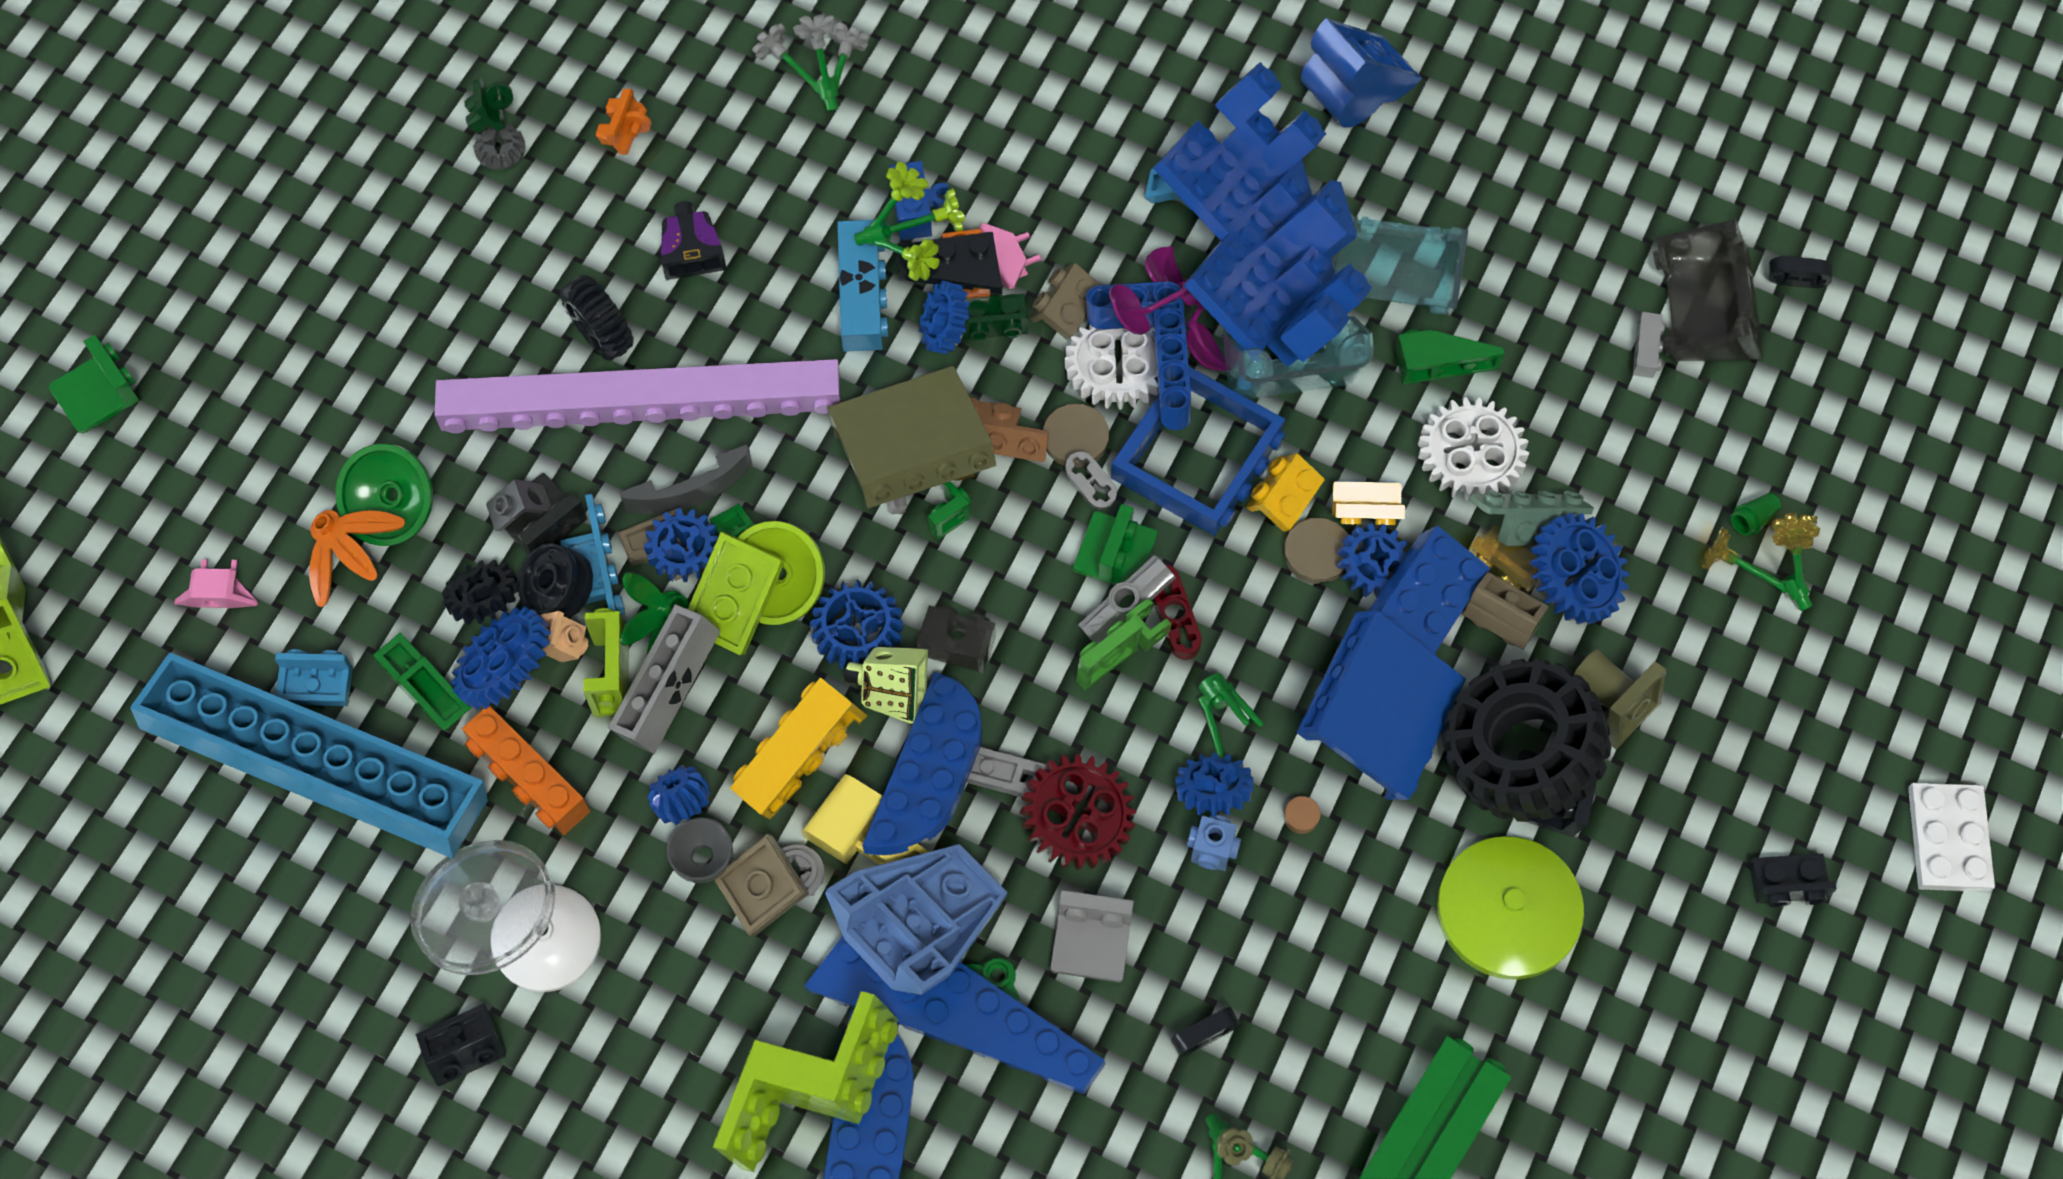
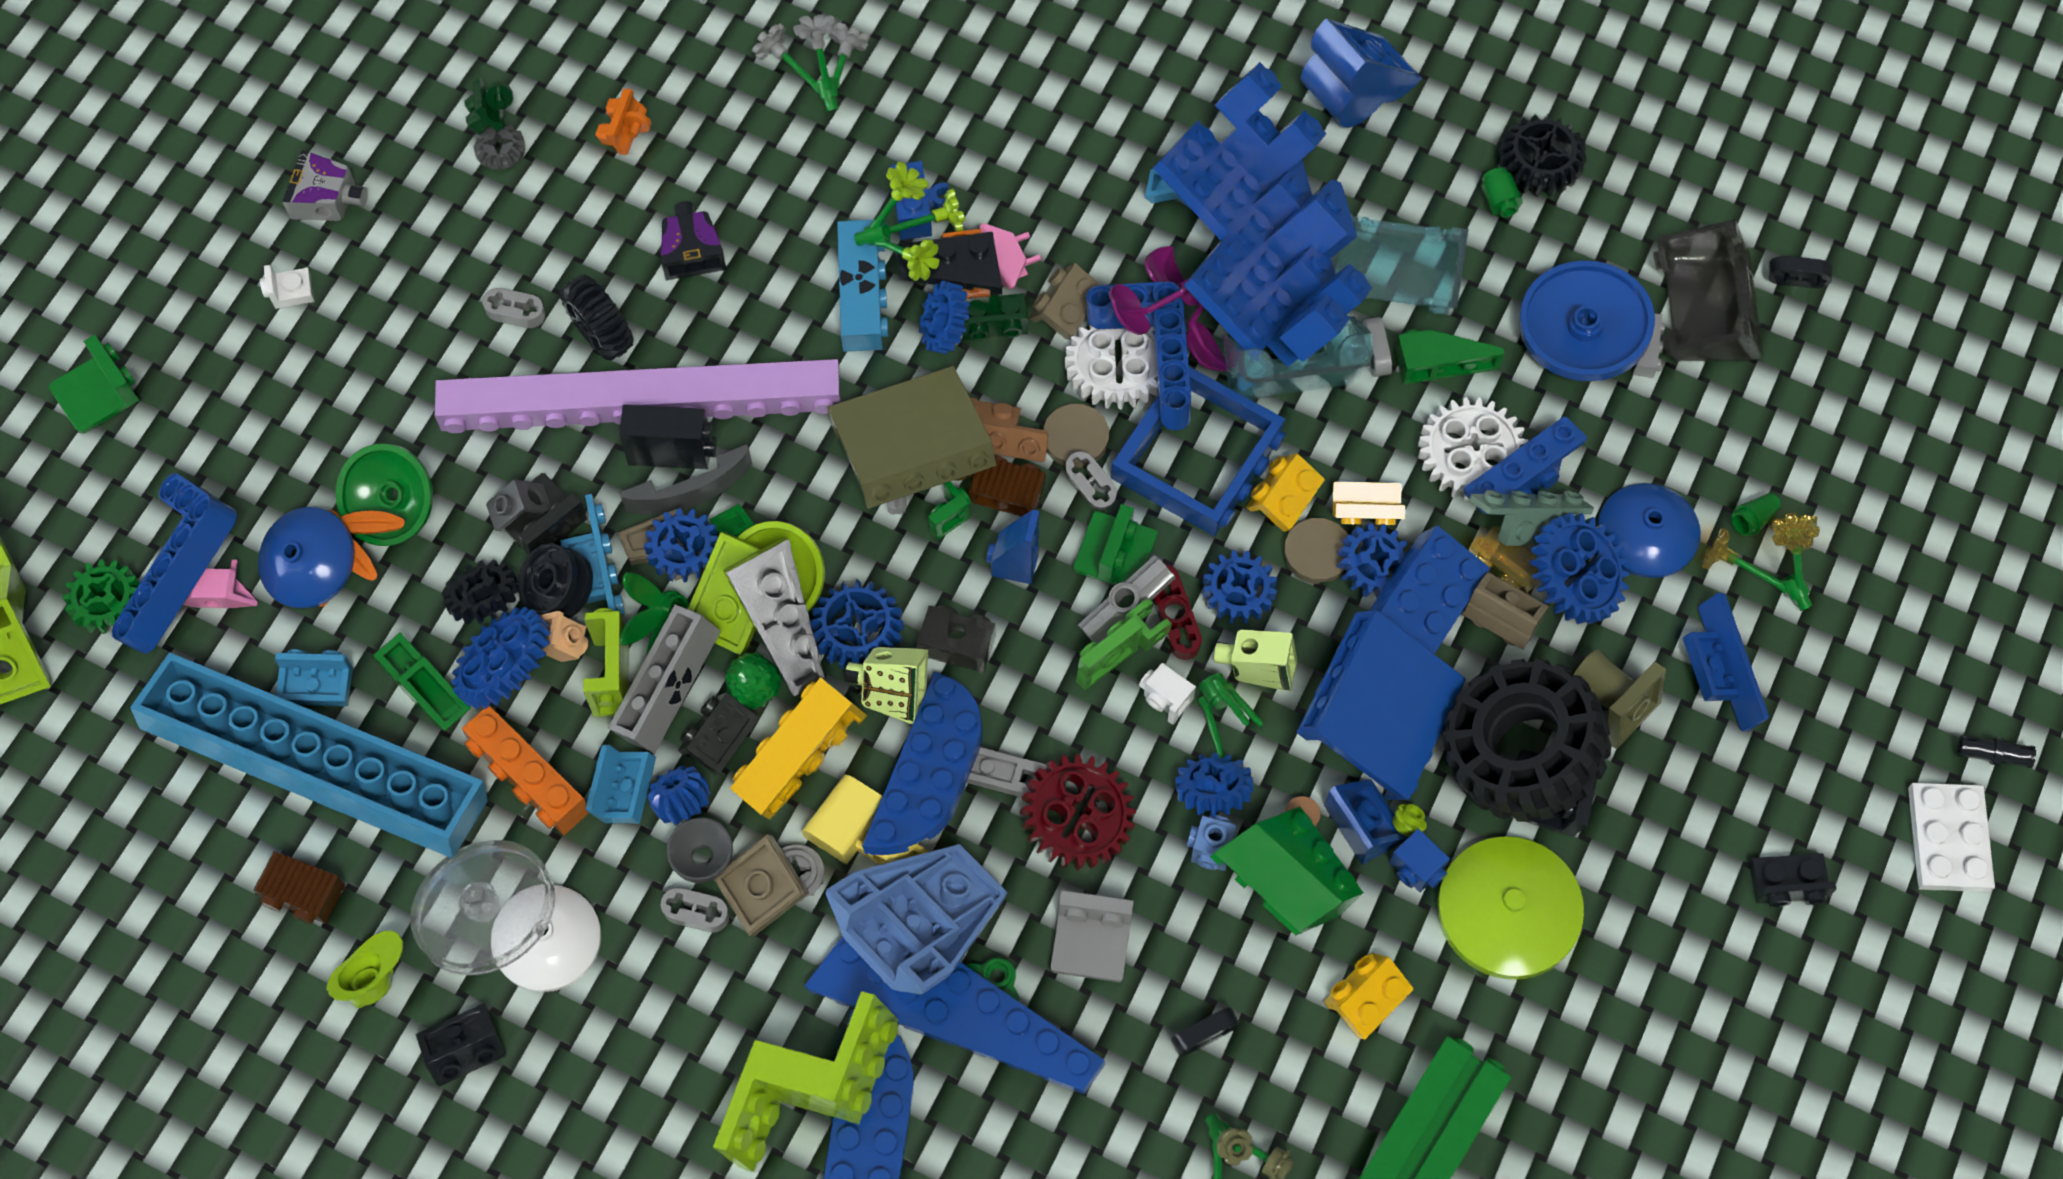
(85, 599): none -> green gear
(177, 566): none -> blue beam
(287, 287): none -> white bracket
(298, 888): none -> reddish brown brick
(320, 563): none -> blue dish
(321, 189): none -> torso
(368, 971): none -> lime piece
(514, 308): none -> light grey beam
(620, 785): none -> dark azure bracket
(667, 437): none -> black brick
(697, 902): none -> light grey beam
(718, 732): none -> pearl dark grey bracket
(752, 680): none -> green piece
(776, 607): none -> wedge
(1008, 487): none -> reddish brown brick
(1016, 550): none -> blue slope
(1167, 691): none -> white brick
(1236, 600): none -> blue gear
(1261, 658): none -> yellowish green torso
(1291, 870): none -> green wedge
(1363, 819): none -> blue slope
(1369, 993): none -> yellow bracket
(1381, 360): none -> light grey beam
(1409, 819): none -> lime plate
(1419, 862): none -> blue brick
(1501, 192): none -> green brick
(1533, 464): none -> blue bracket
(1556, 169): none -> black gear
(1586, 320): none -> blue dish
(1651, 547): none -> blue dish
(1723, 663): none -> blue bracket
(1996, 751): none -> black pin

